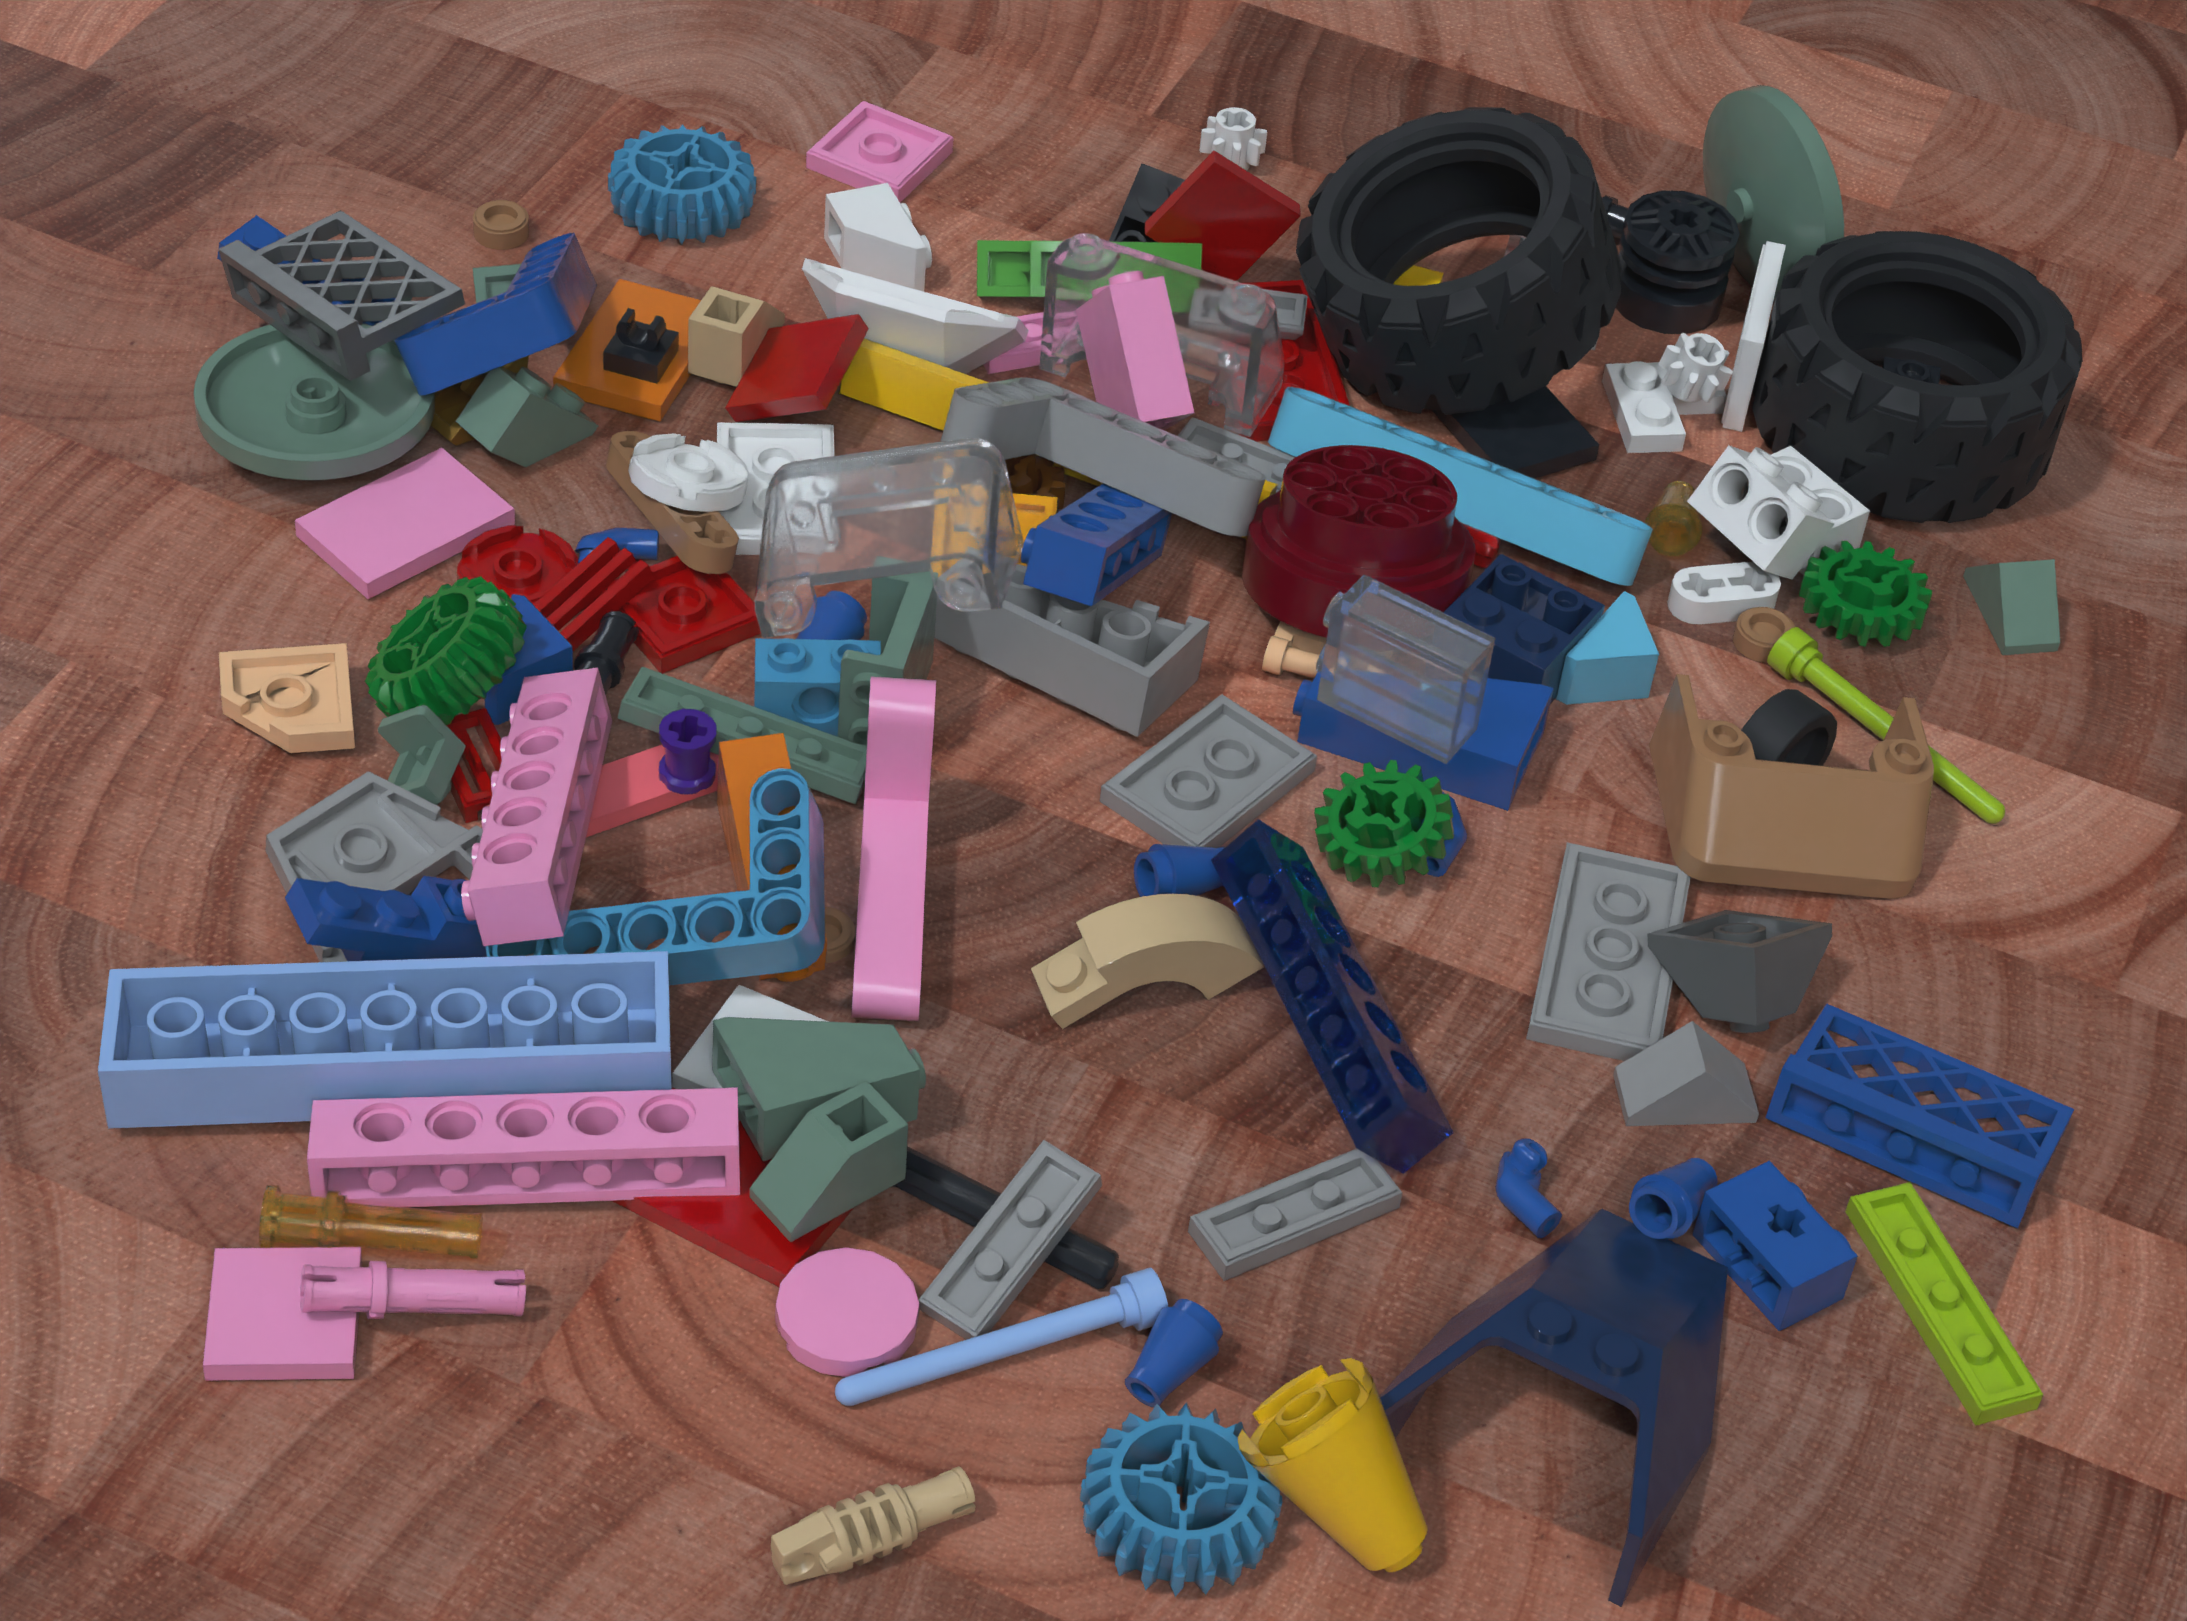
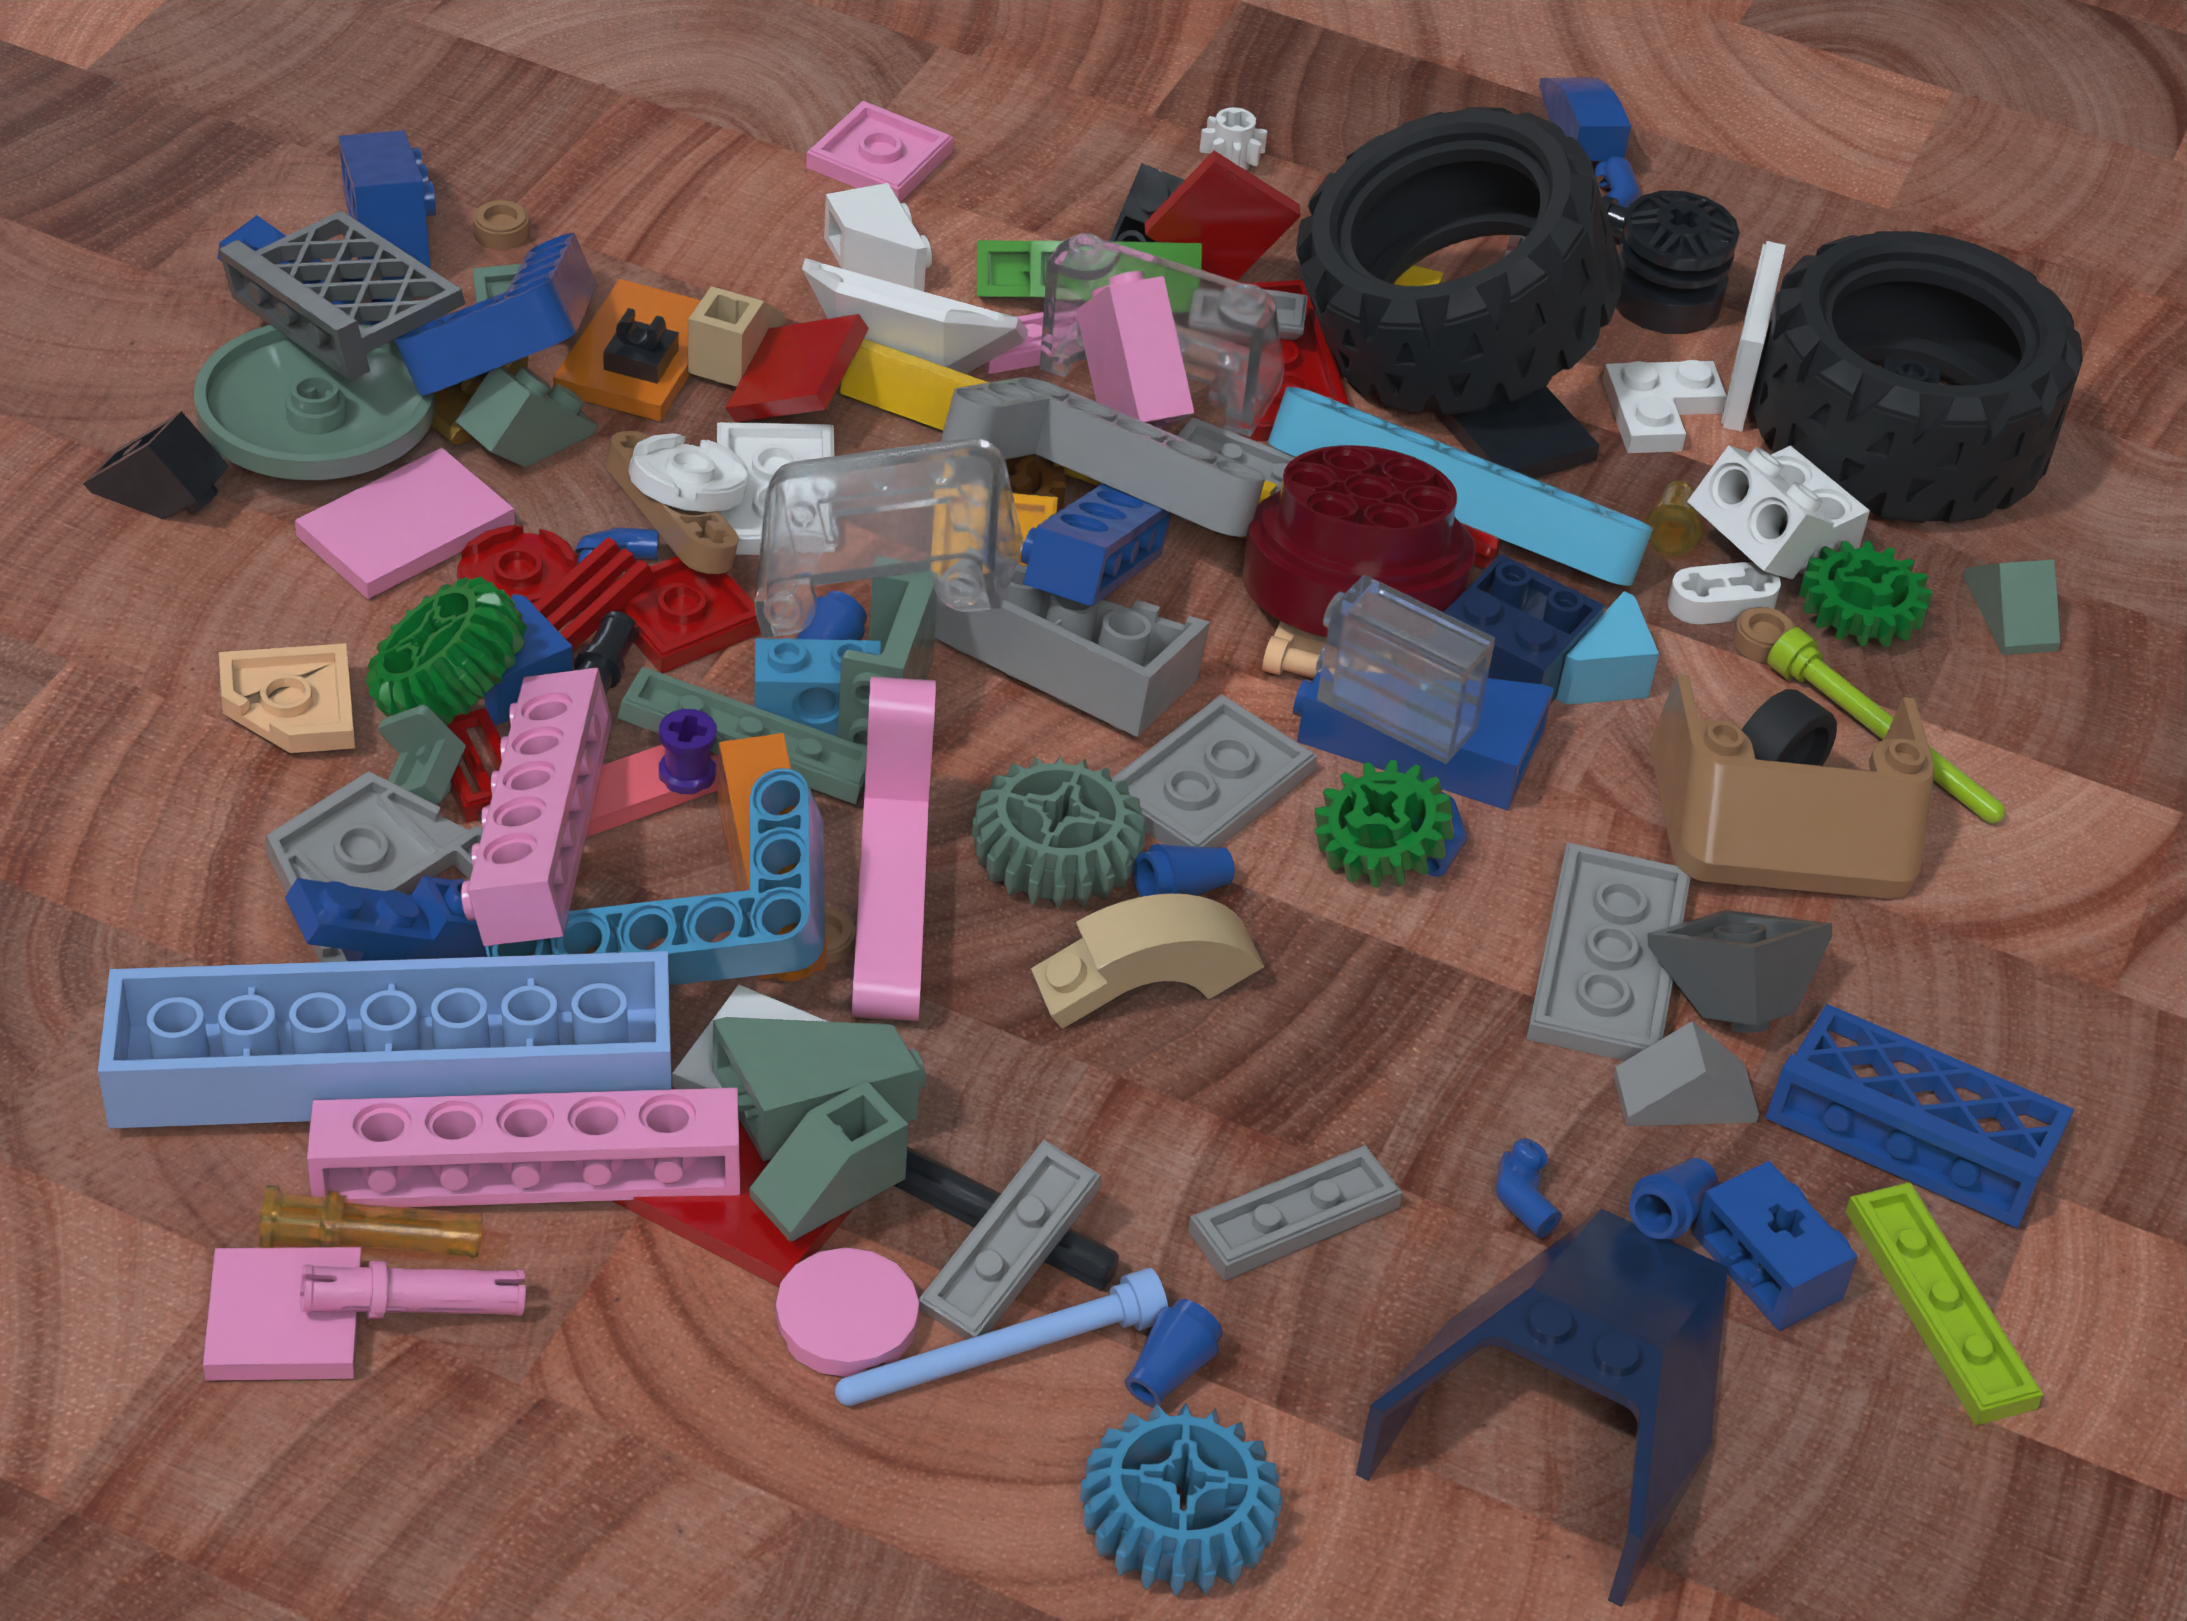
(161, 470): none -> black slope
(388, 190): none -> blue wedge
(682, 184): dark azure gear -> none
(869, 1526): tan hinge -> none
(1058, 831): none -> sand green gear
(1331, 998): clear blue brick -> none
(1340, 1464): yellow cone -> none
(1588, 113): none -> blue slope
(1620, 179): none -> blue arm
(1695, 367): white gear -> none
(1771, 176): sand green dish -> none

